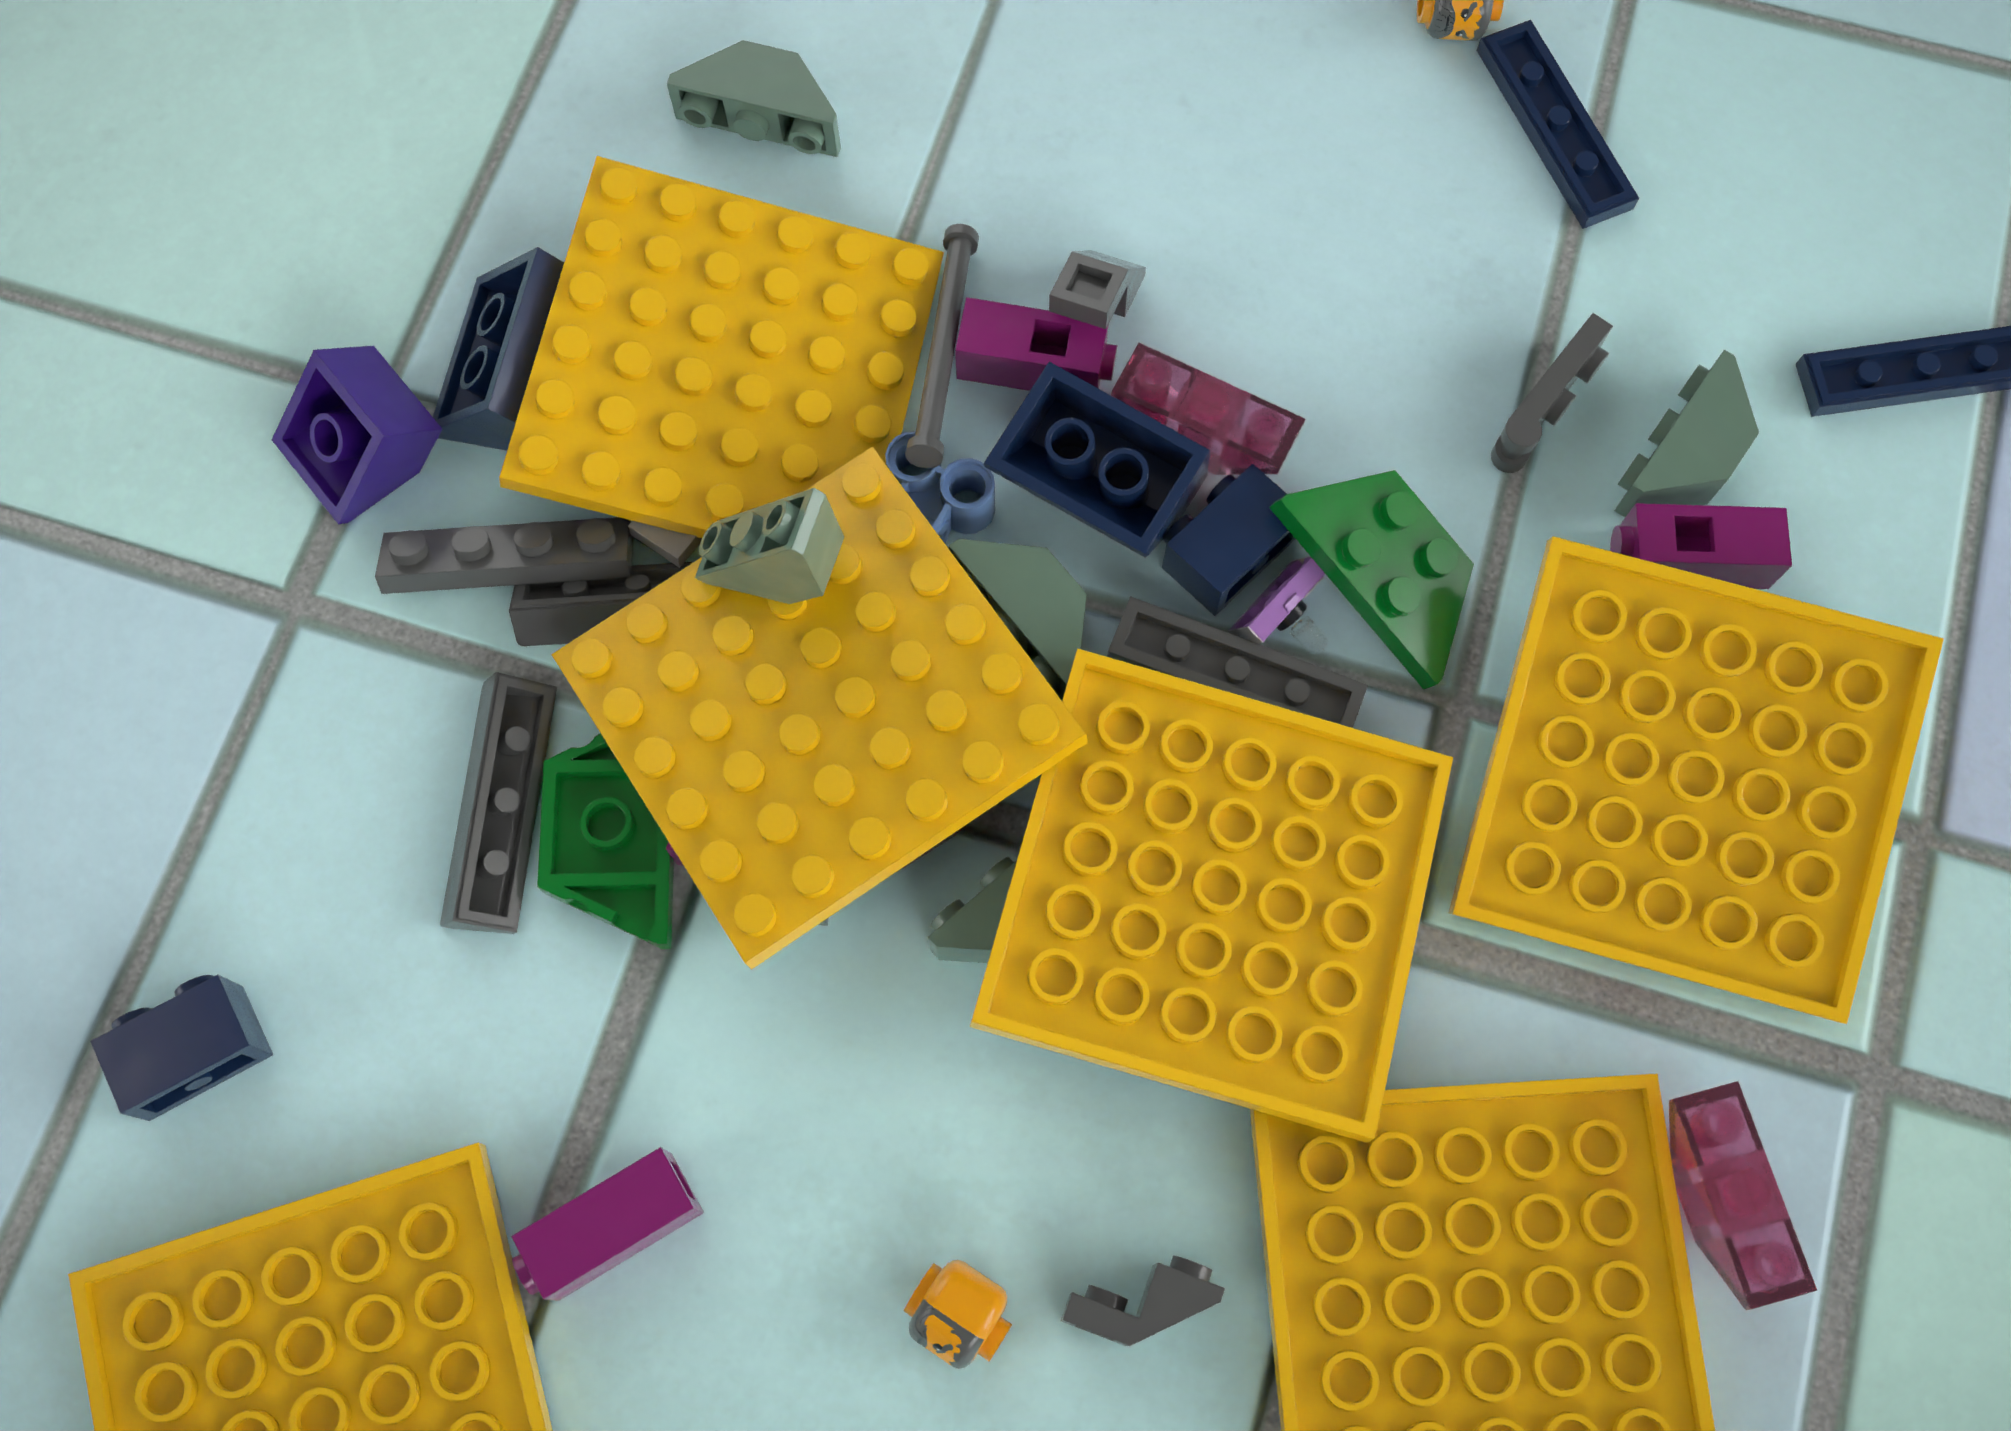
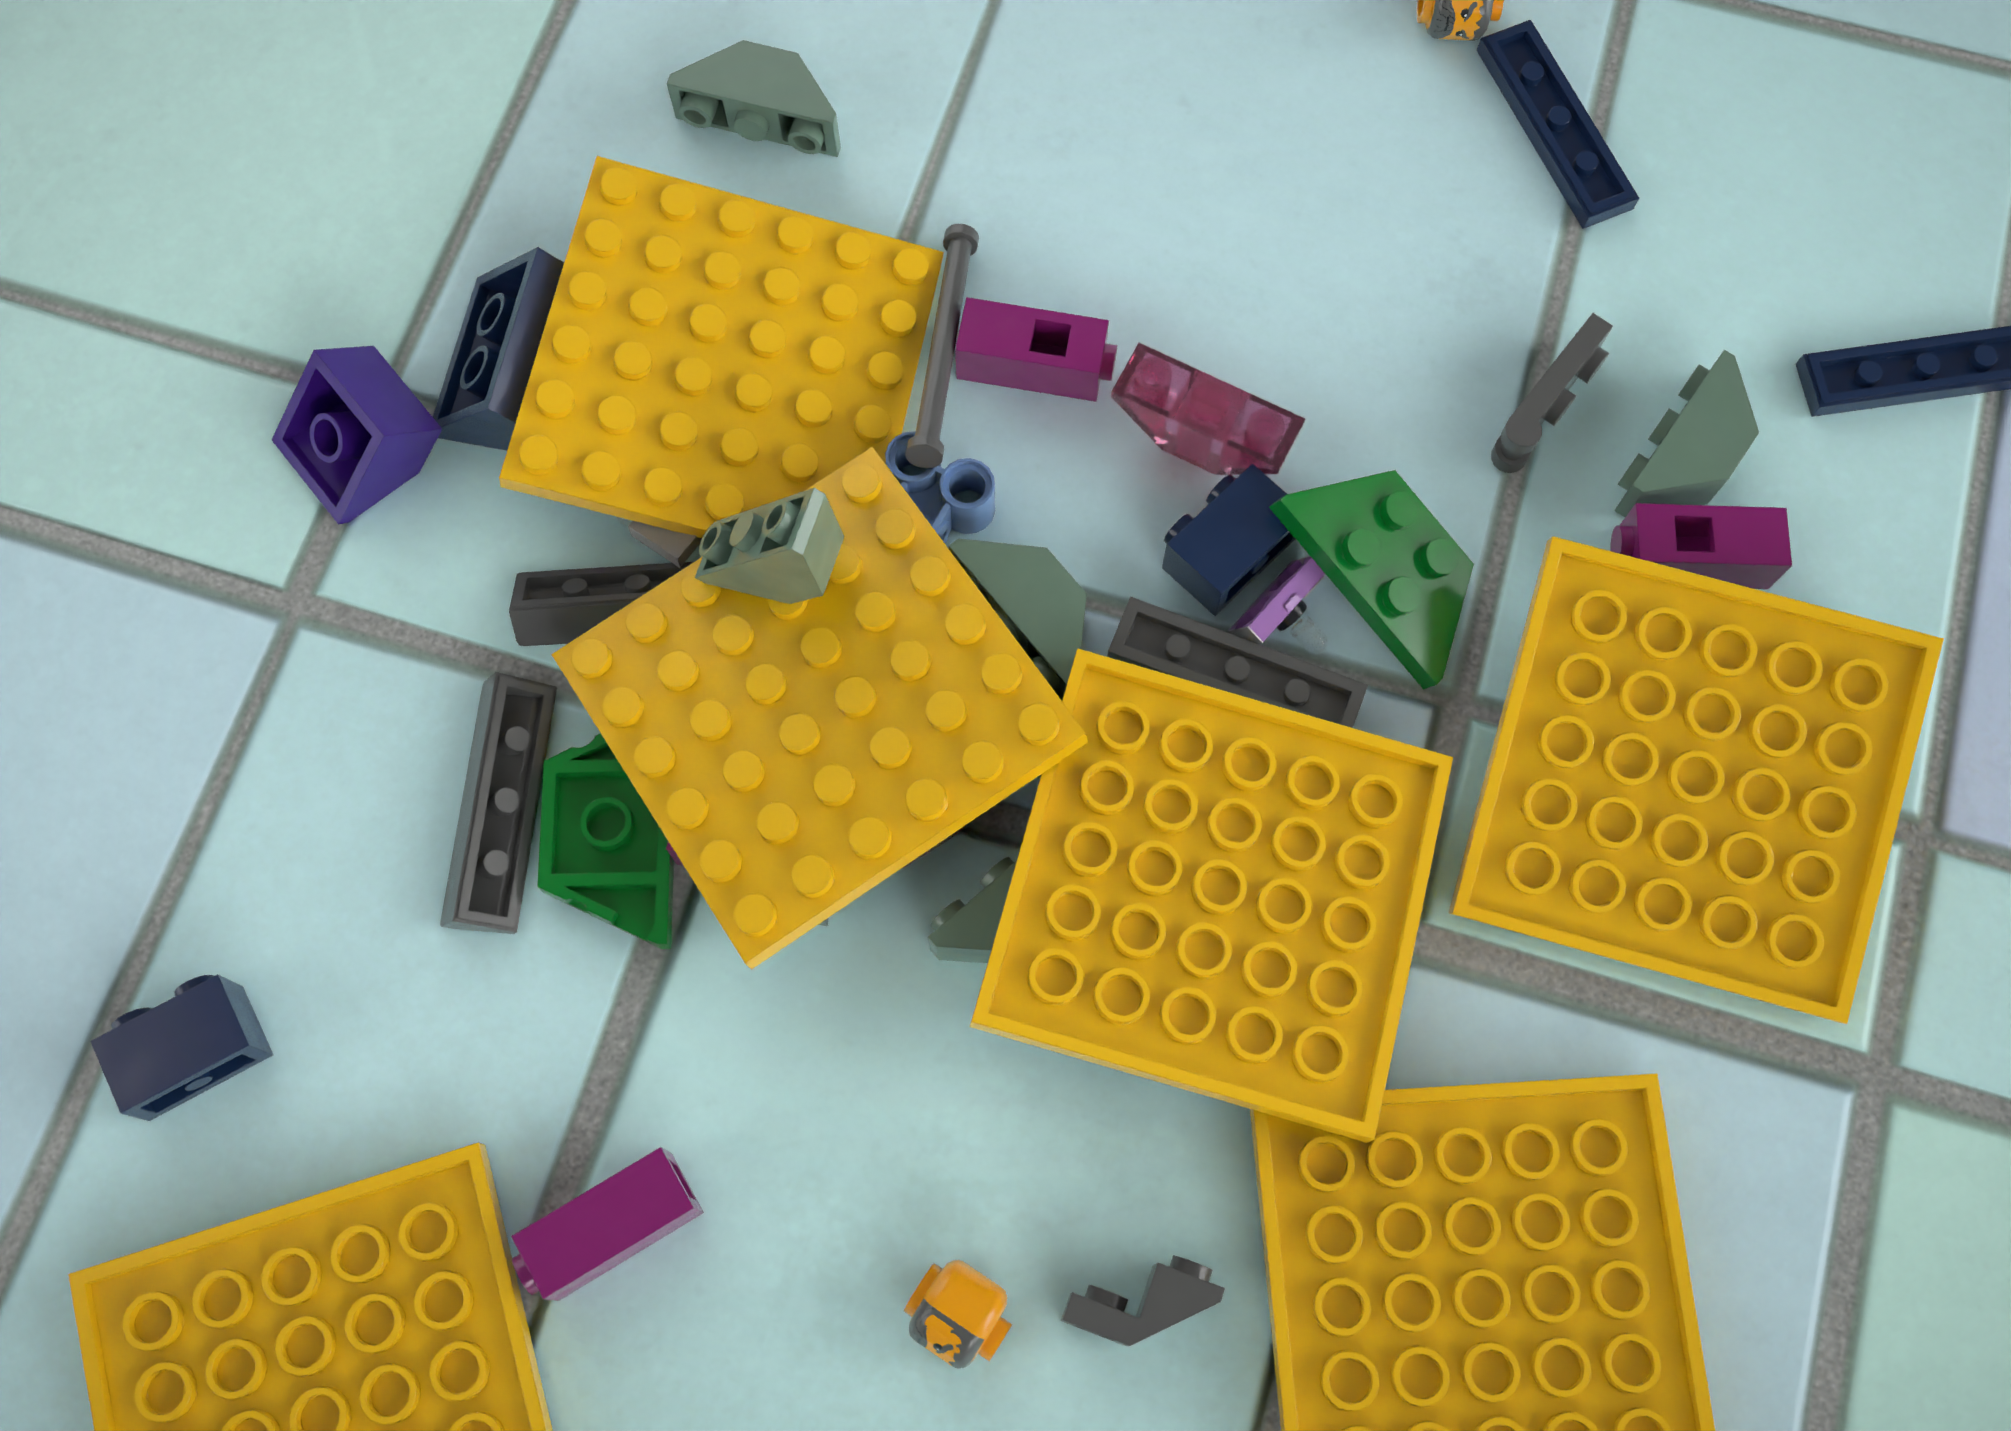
(504, 555): dark grey plate -> none
(1095, 287): dark grey slope -> none
(1100, 460): dark blue slope -> none
(1734, 1198): clear pink slope -> none

